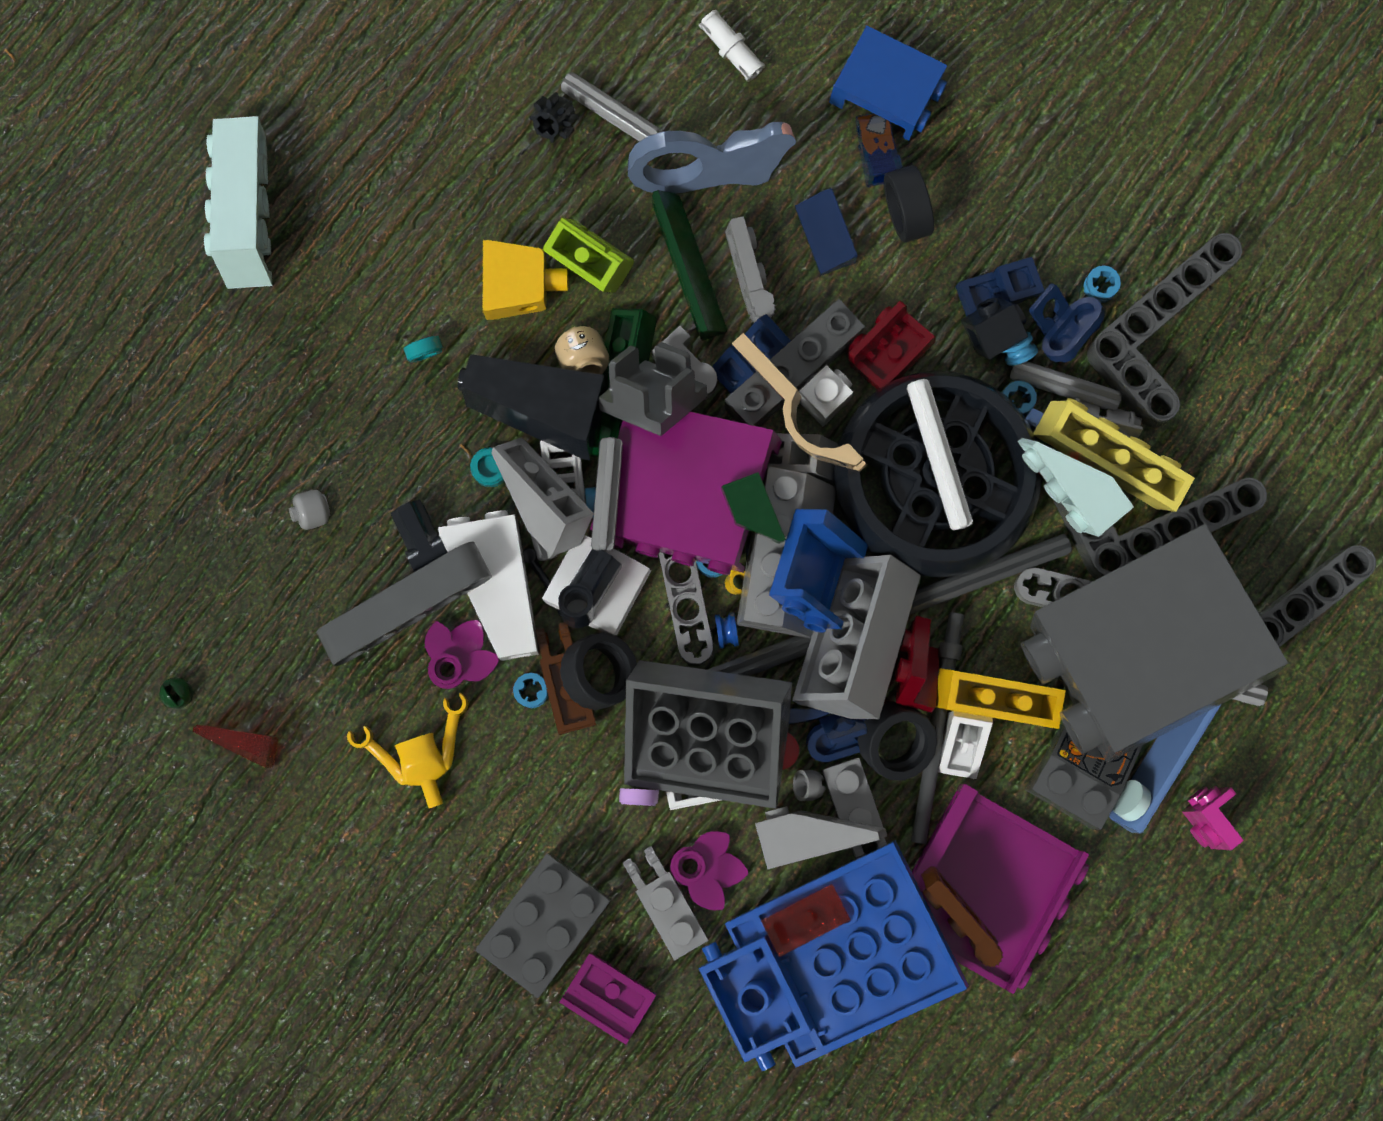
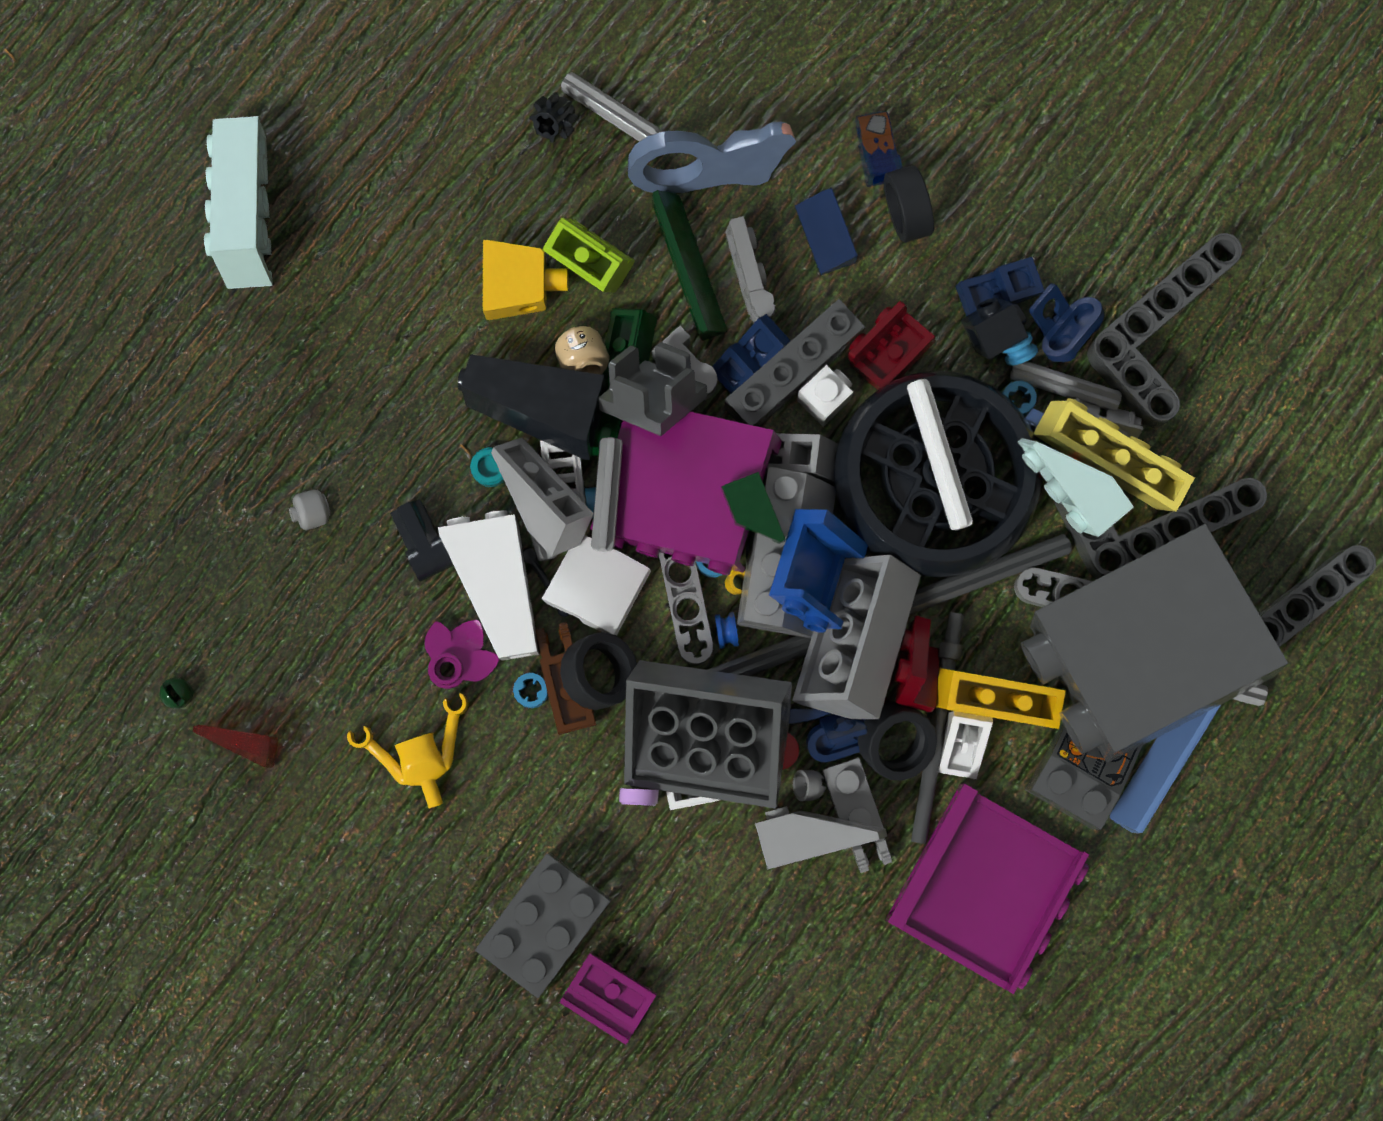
(404, 603): dark grey beam -> none
(423, 349): teal tile -> none
(590, 586): black piece -> none
(667, 907): light grey hinge -> none
(714, 870): magenta plate -> none
(731, 45): white pin -> none
(805, 920): clear red slope -> none
(843, 456): tan piece -> none
(843, 982): blue plate -> none
(890, 81): blue panel -> none
(963, 918): reddish brown hinge -> none
(1093, 276): dark azure bush -> none
(1133, 801): light aqua tile -> none
(1208, 822): dark pink bracket -> none

